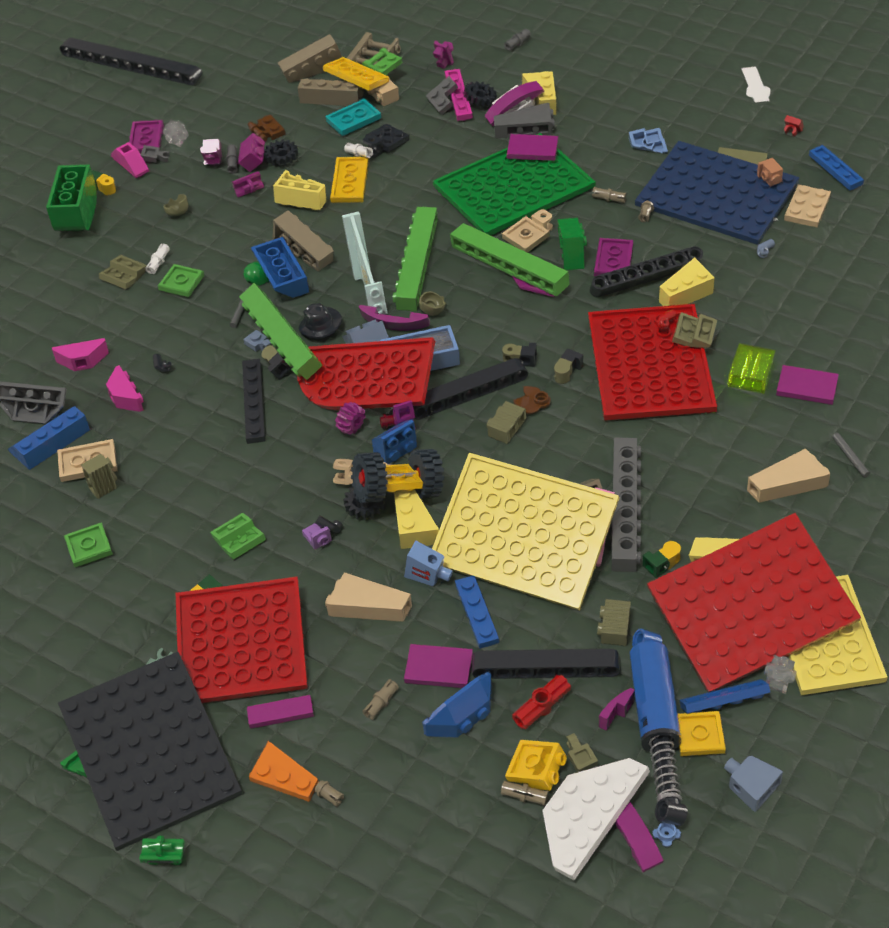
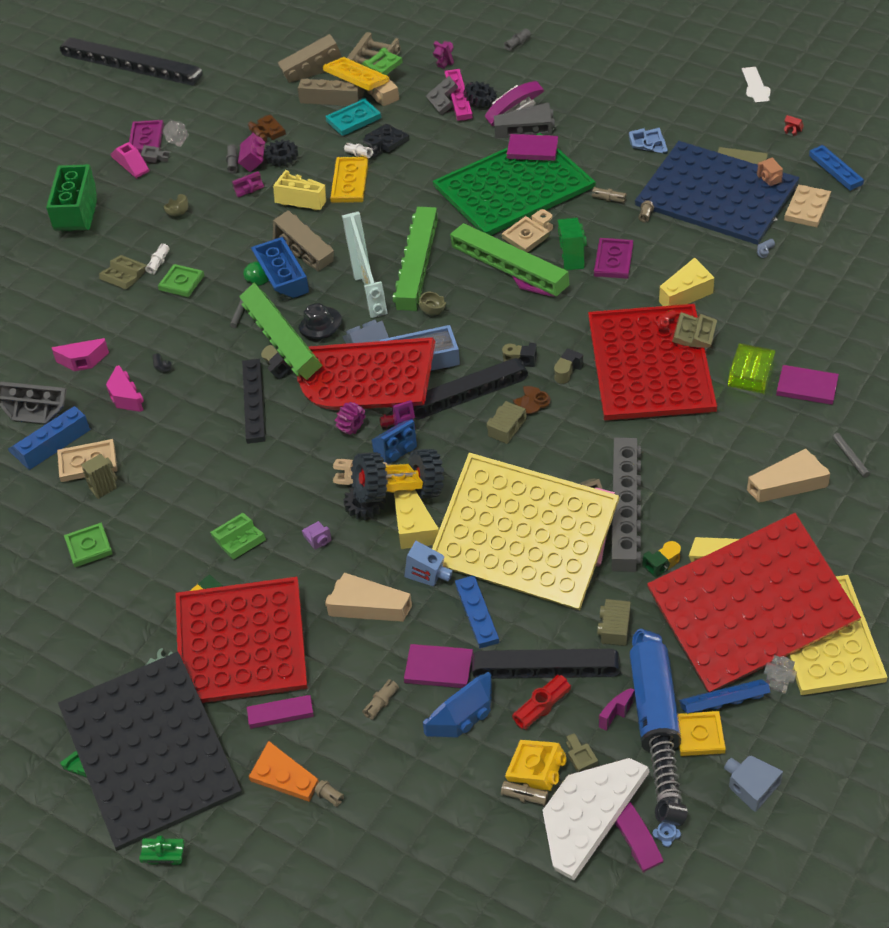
(104, 183): yellow leg -> none
(211, 151): brick -> none
(256, 341): sand blue plate -> none
(334, 527): black arm -> none
(414, 322): magenta slope -> none
(546, 81): light yellow wedge -> none
(639, 275): black beam -> none

